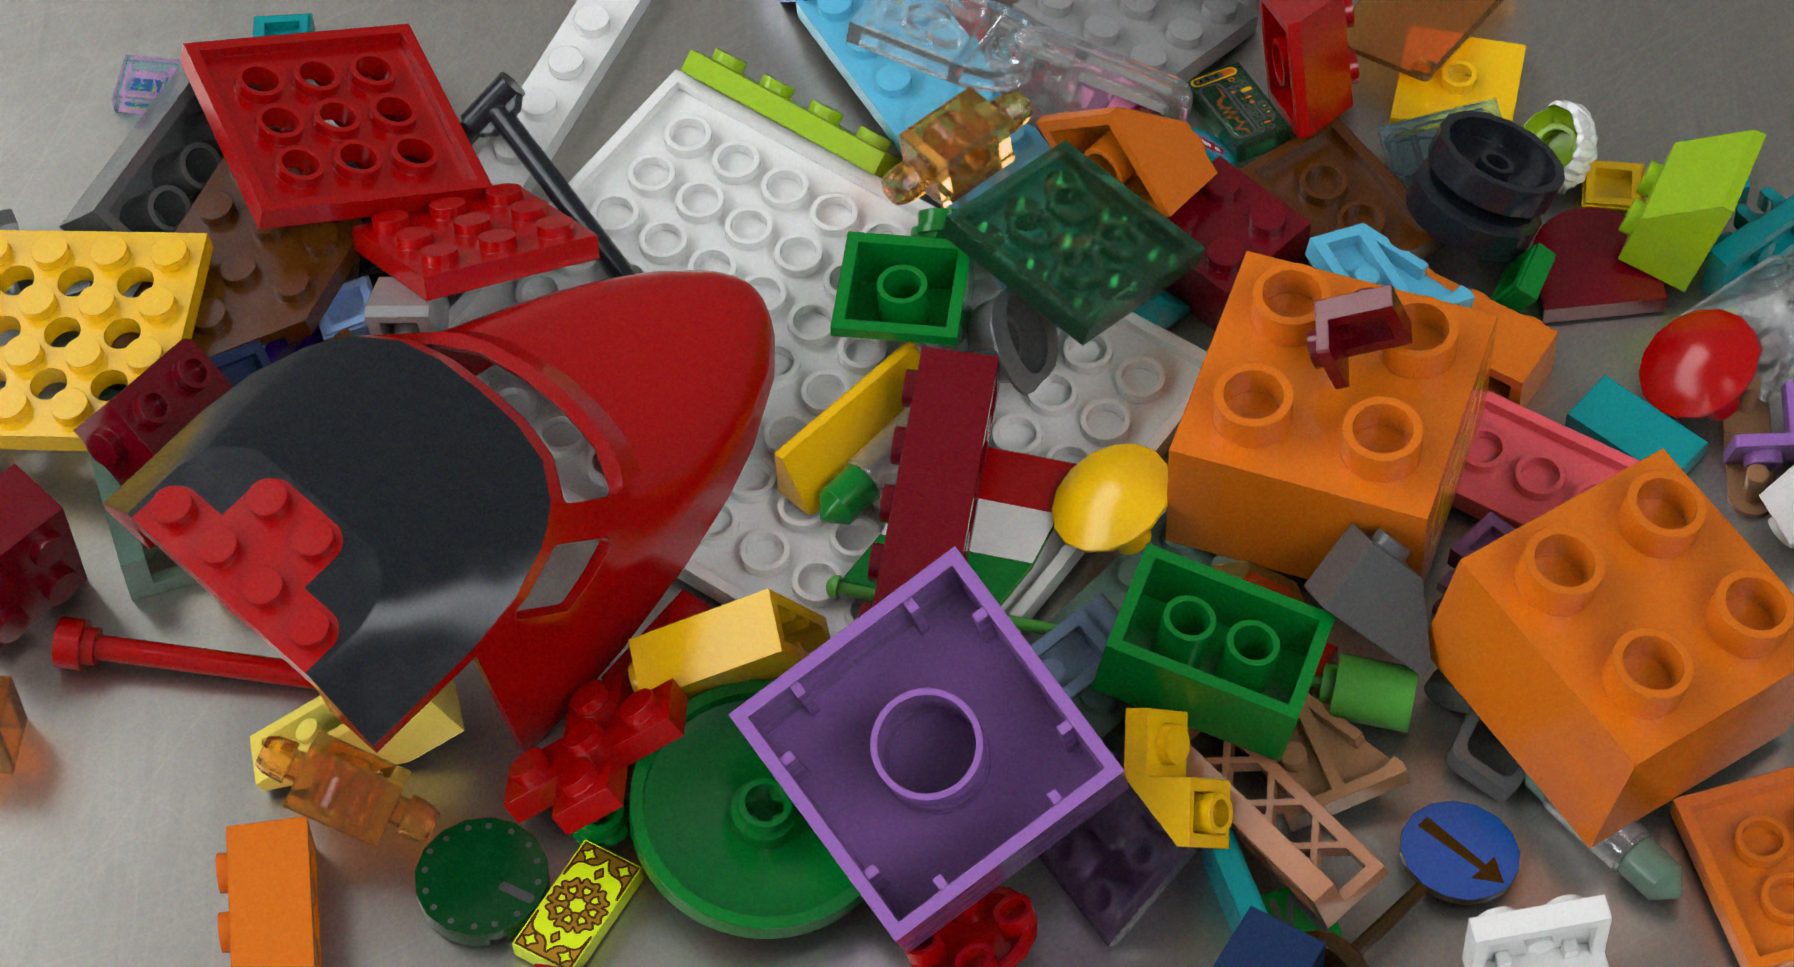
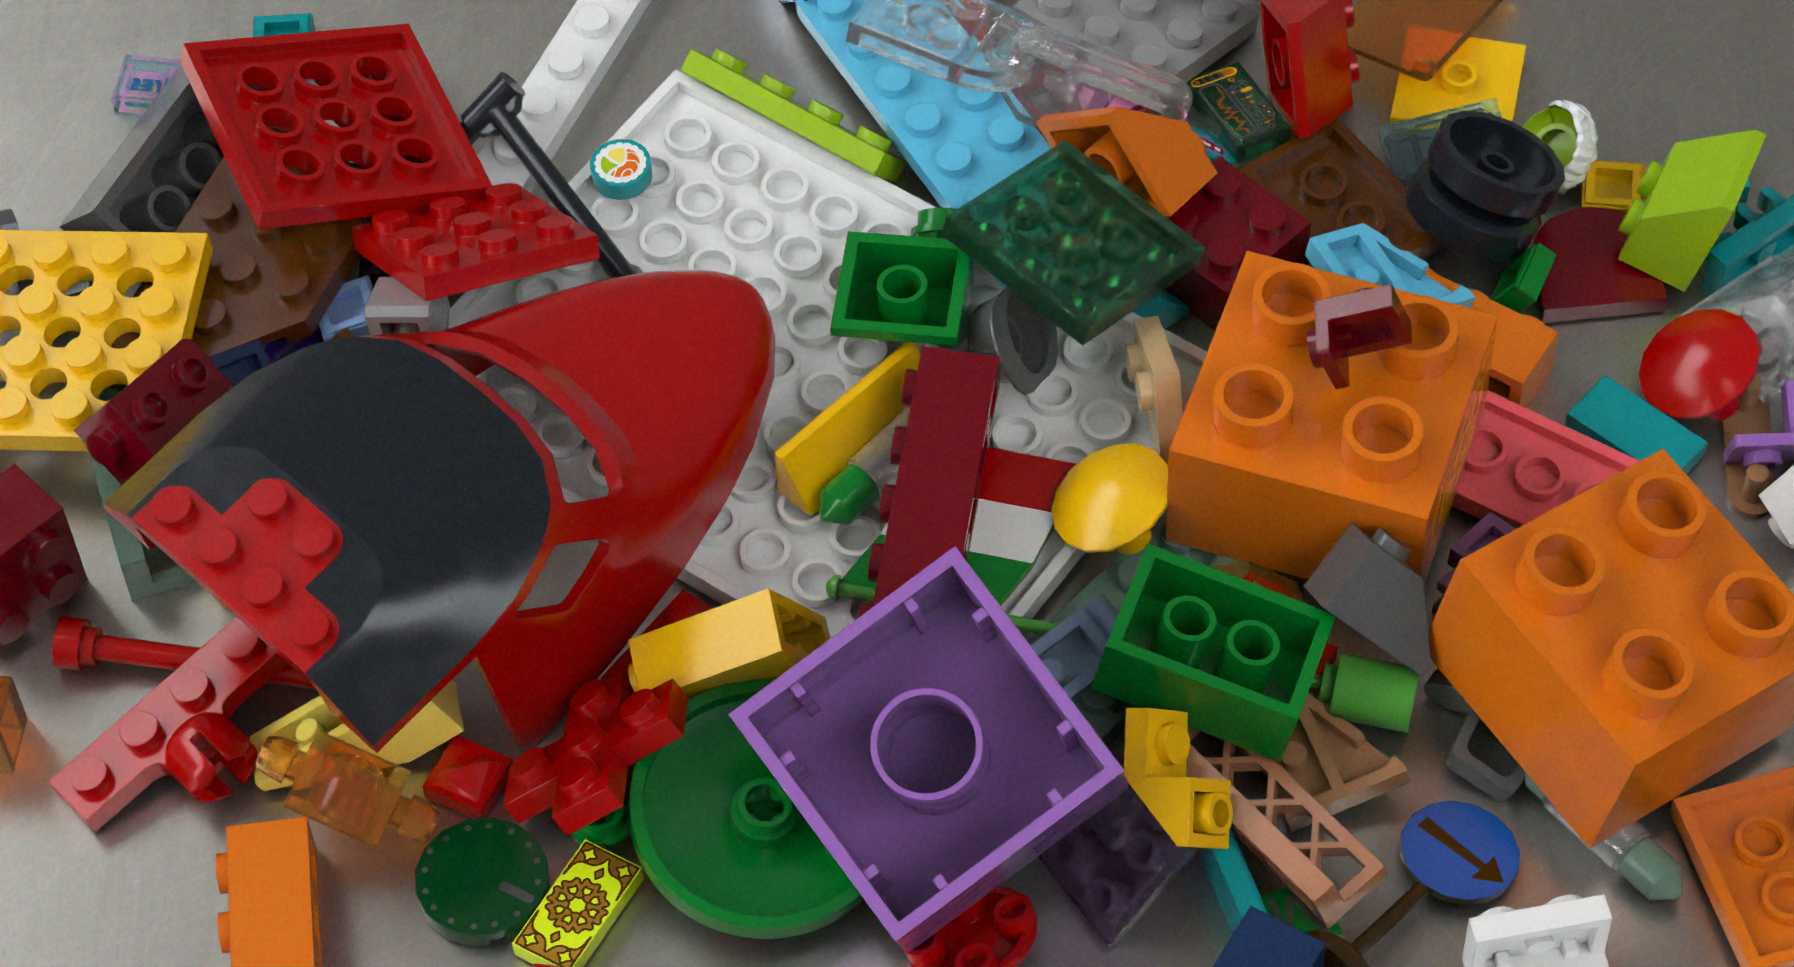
(176, 731): none -> red plate
(468, 778): none -> red tile
(621, 169): none -> tile
(956, 147): clear orange piece -> none
(1156, 381): none -> tan wing

